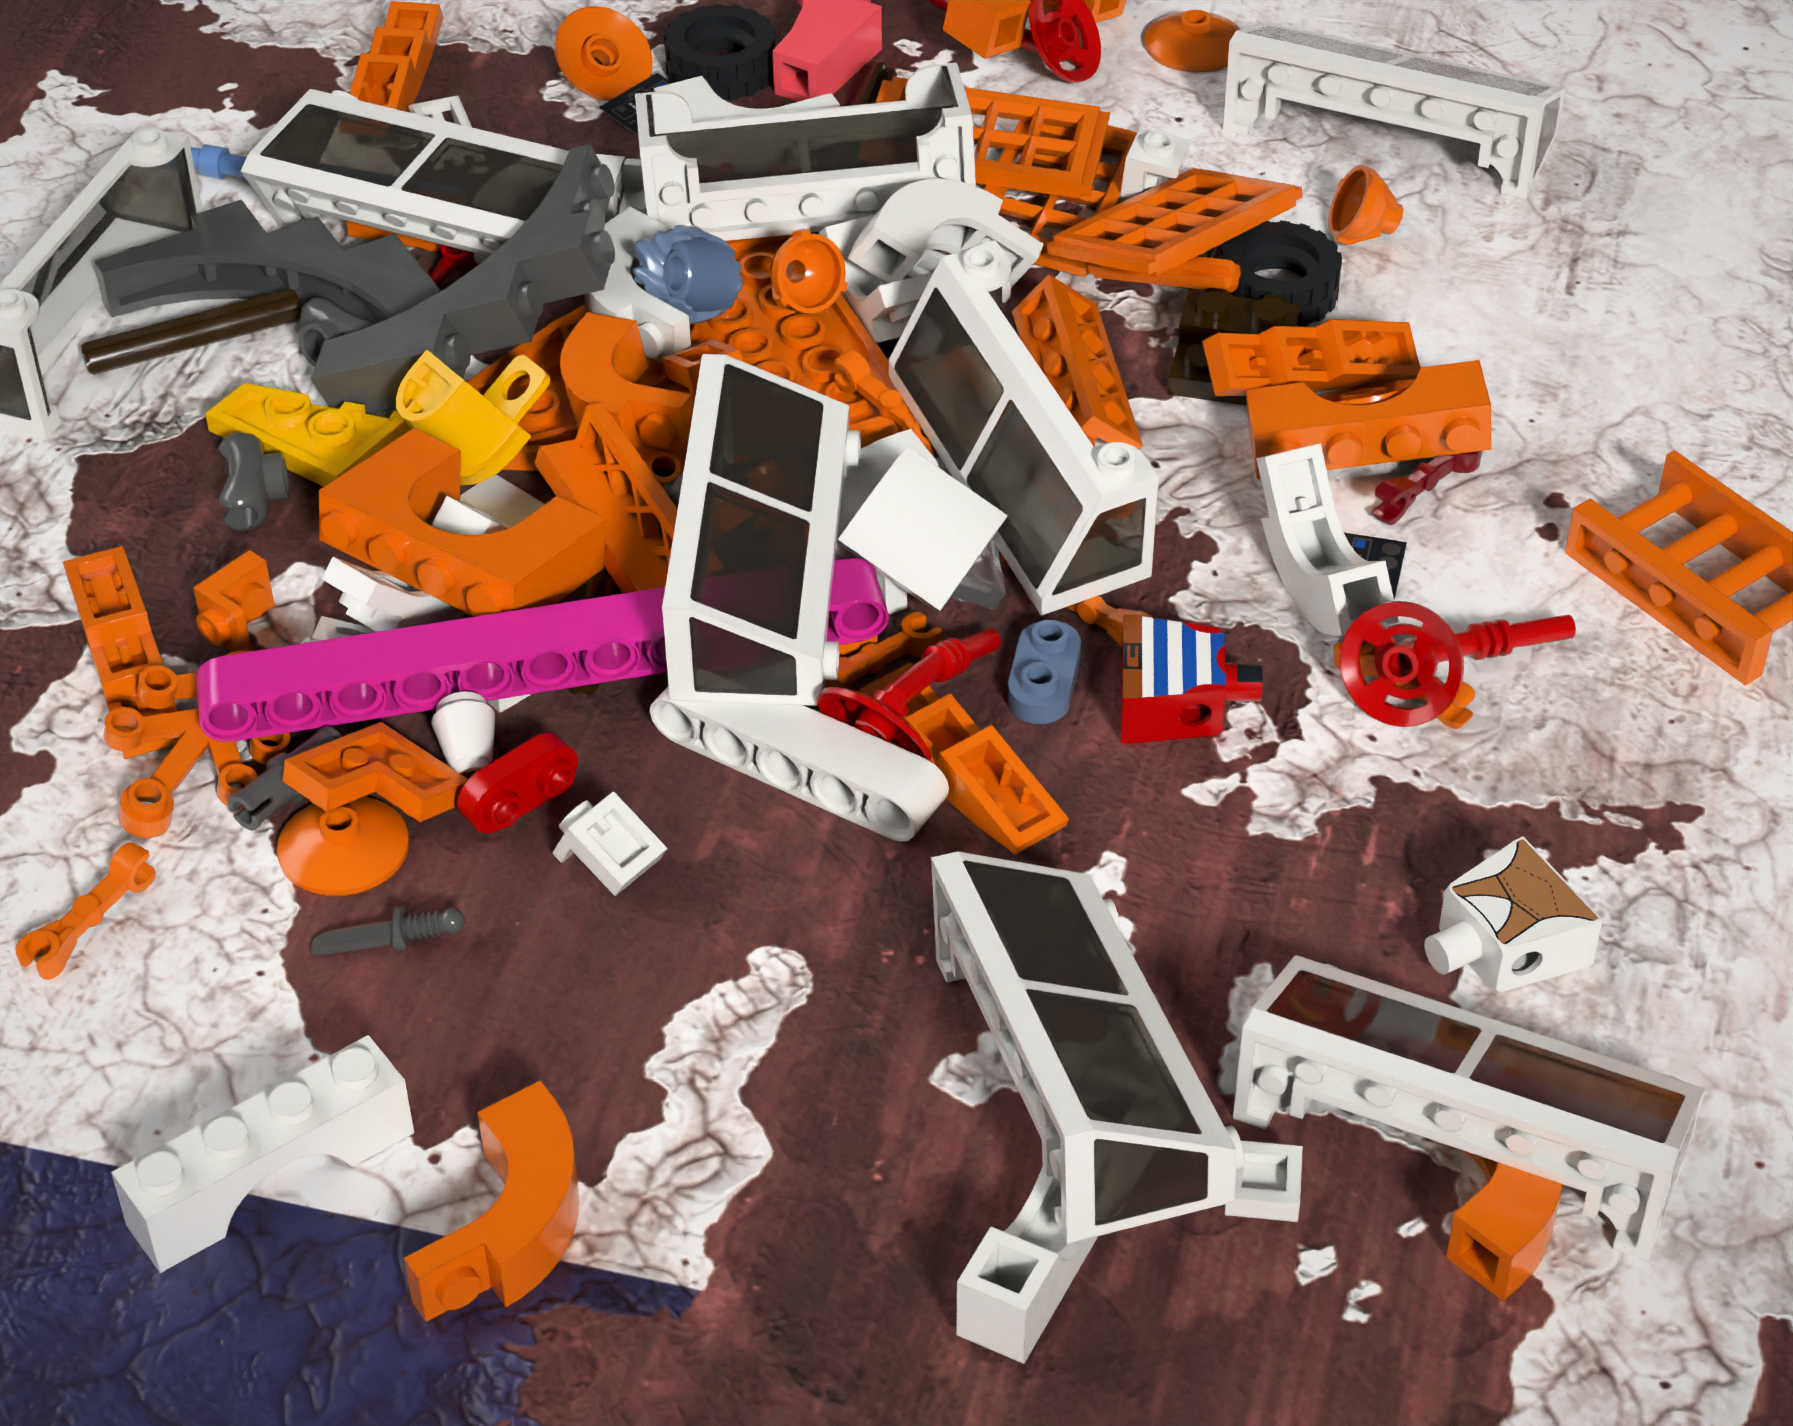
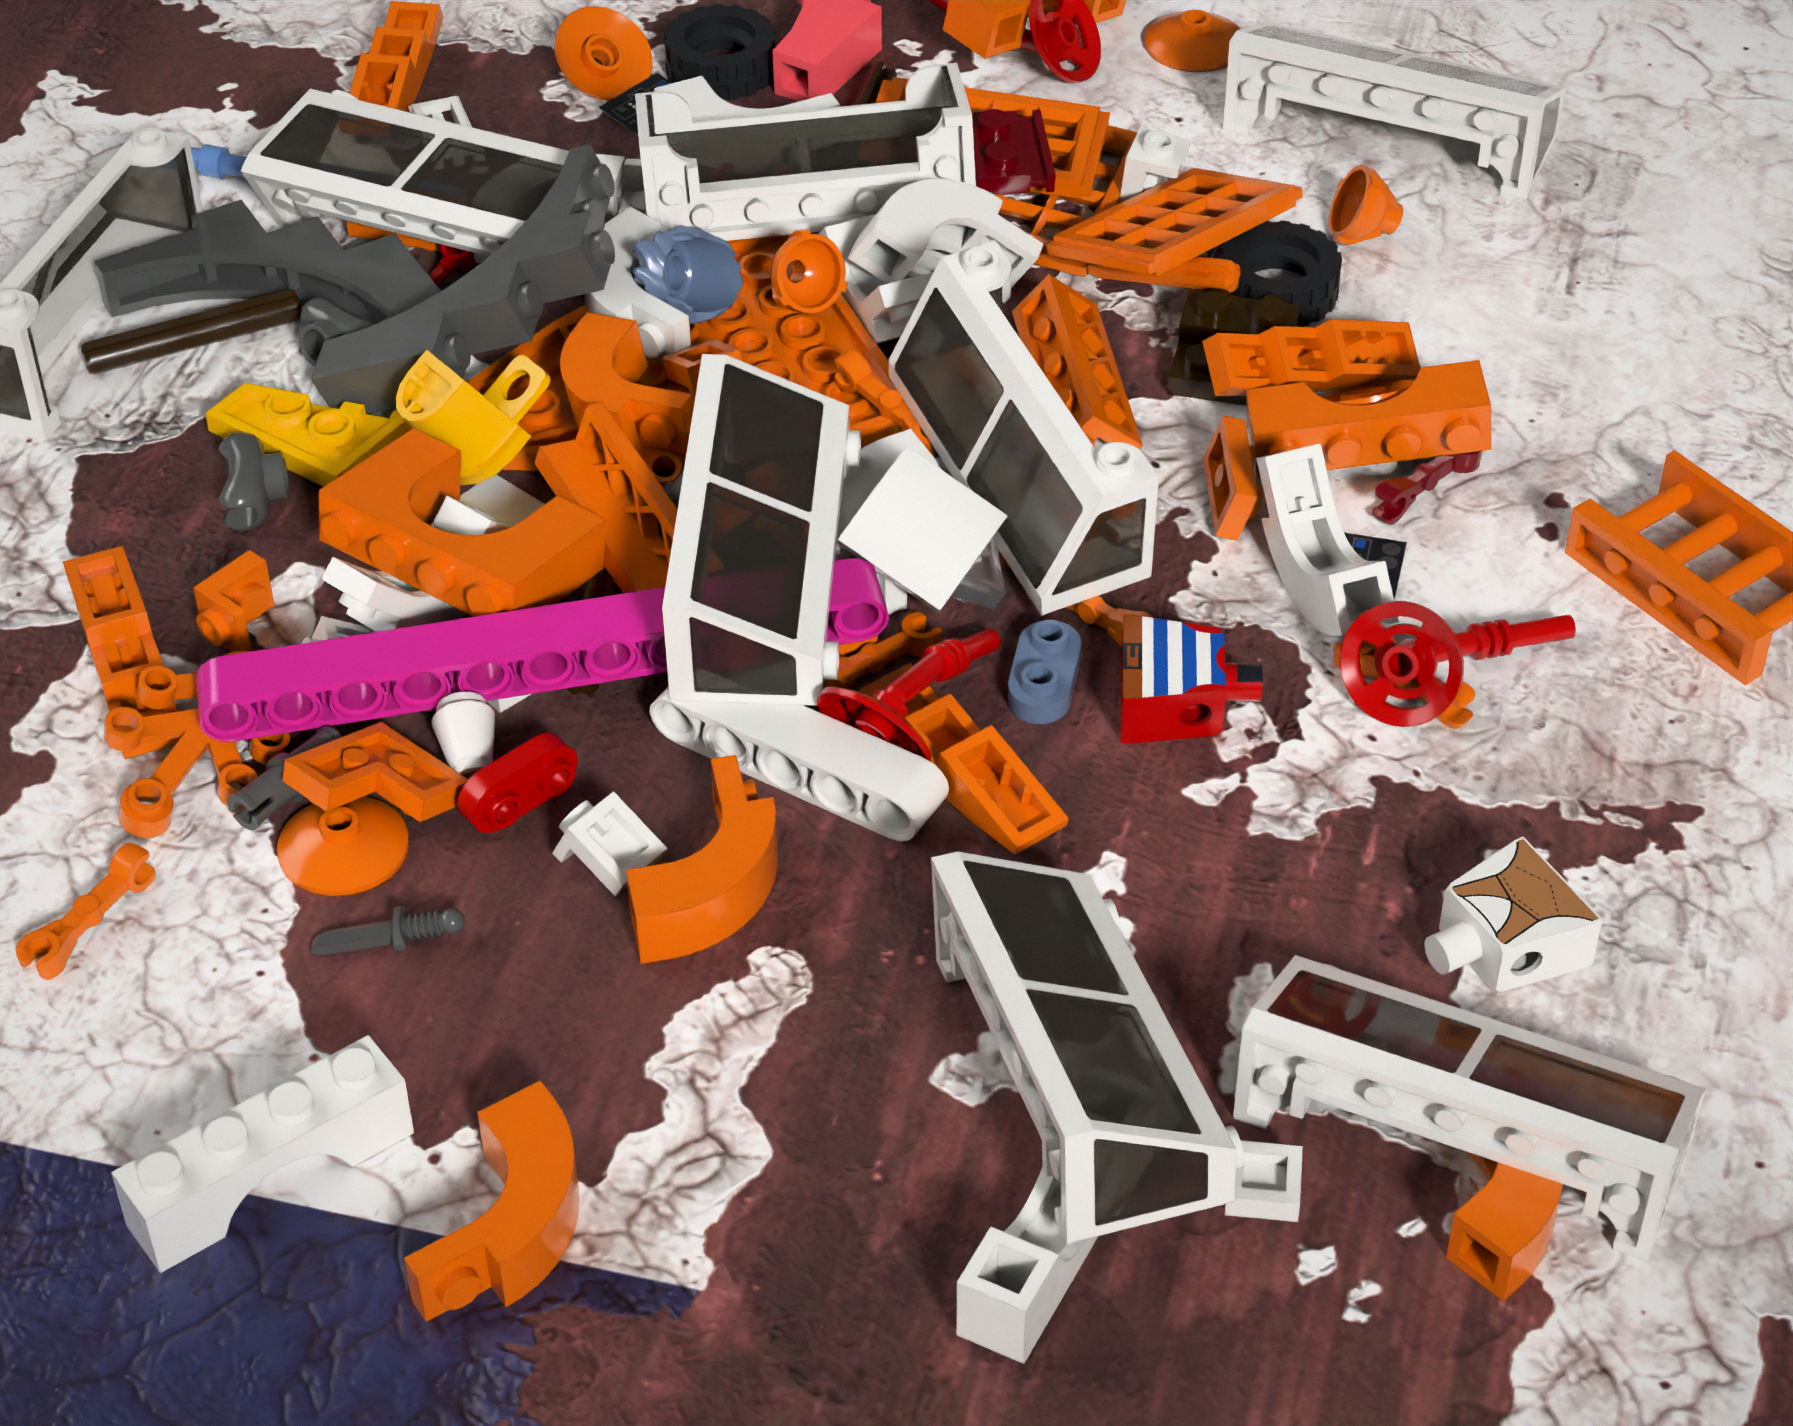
(718, 889): none -> orange arch
(1011, 152): none -> dark red plate
(1231, 478): none -> orange plate

